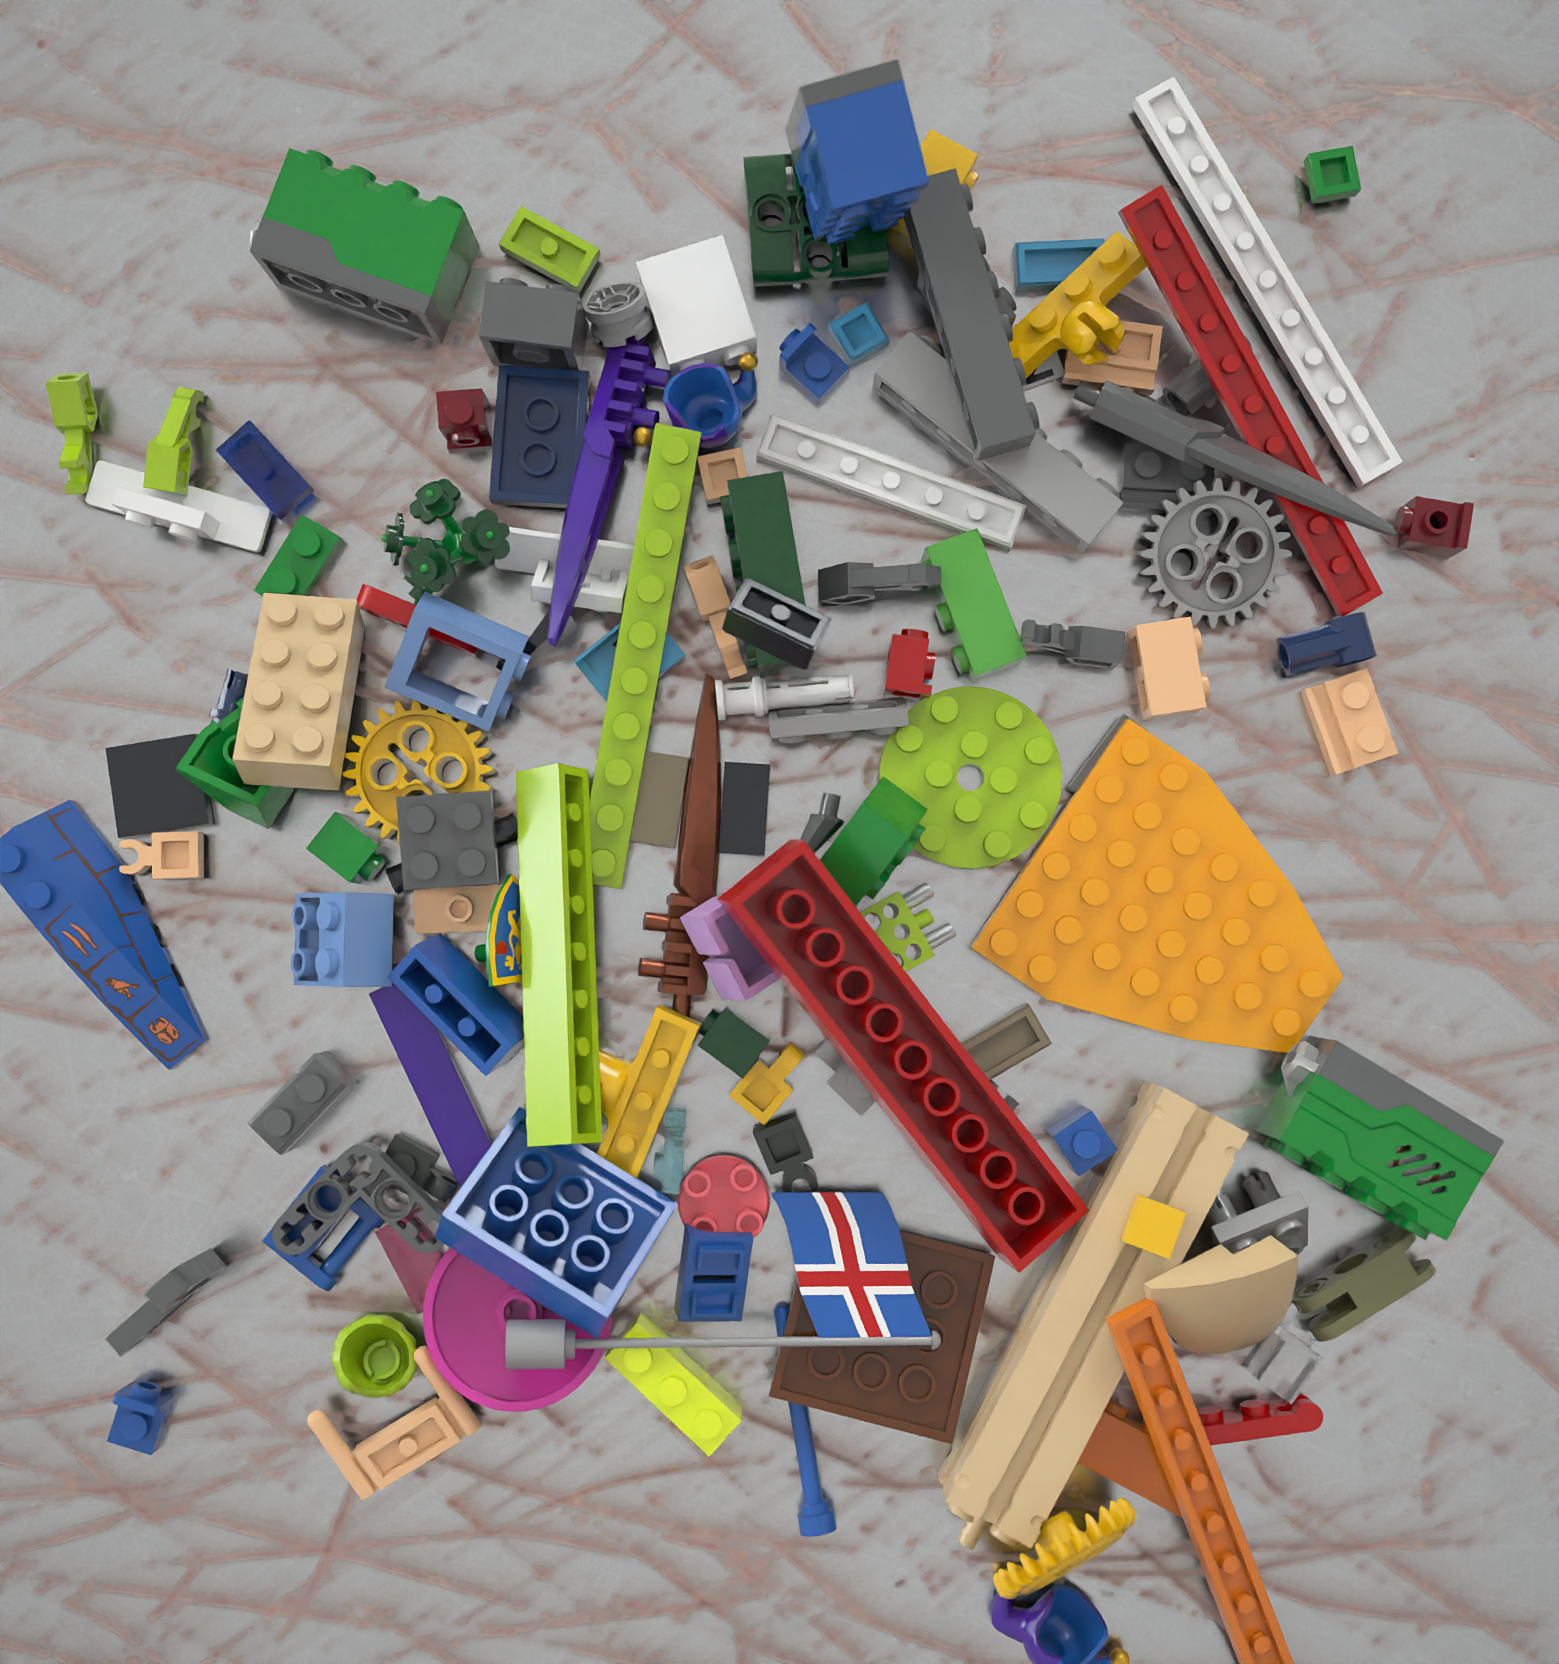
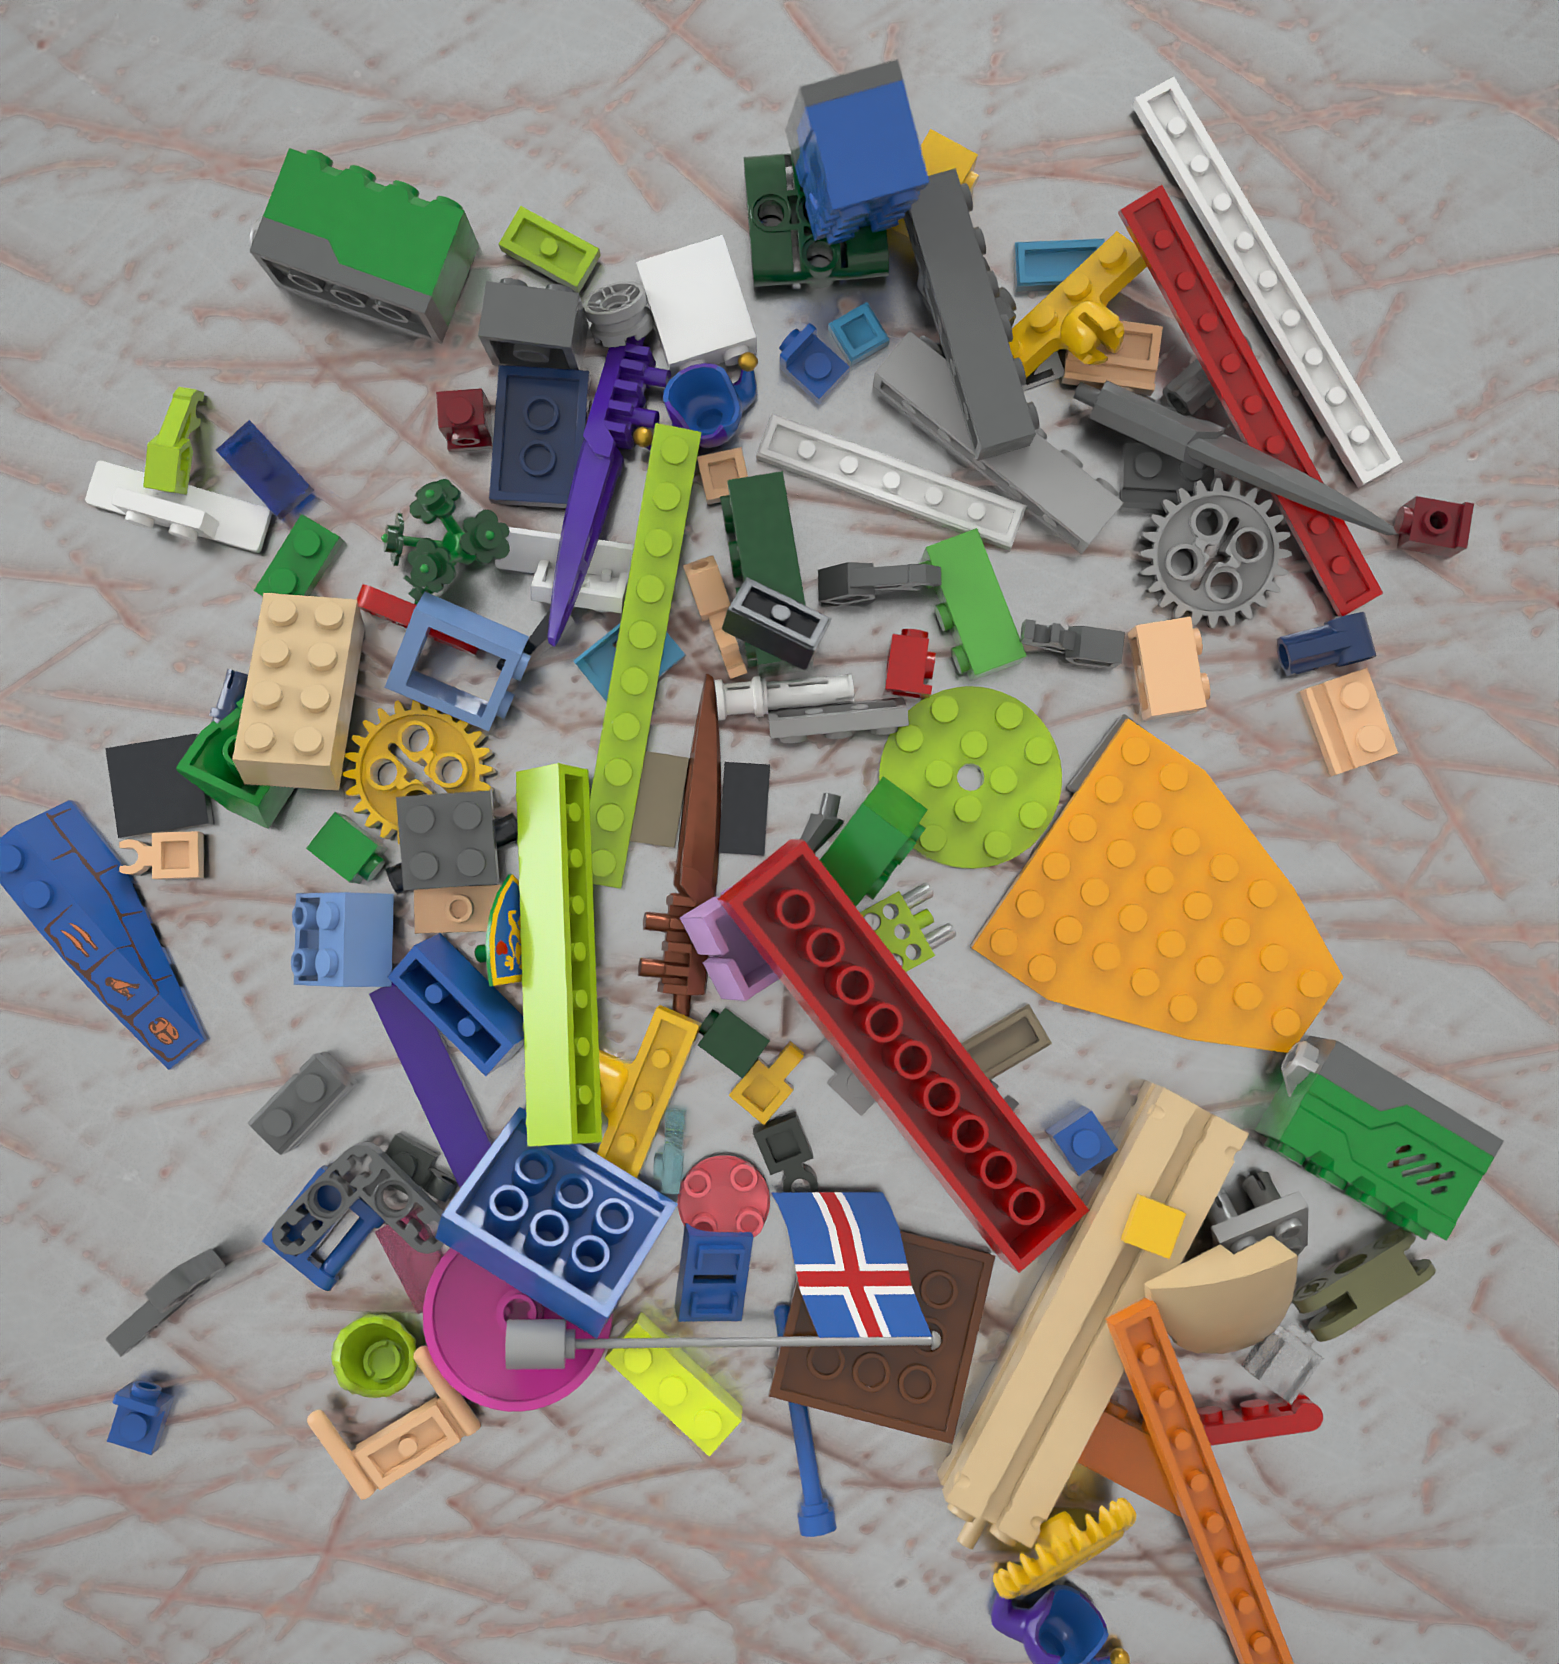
(76, 417): lime piece -> none
(1332, 174): green plate -> none

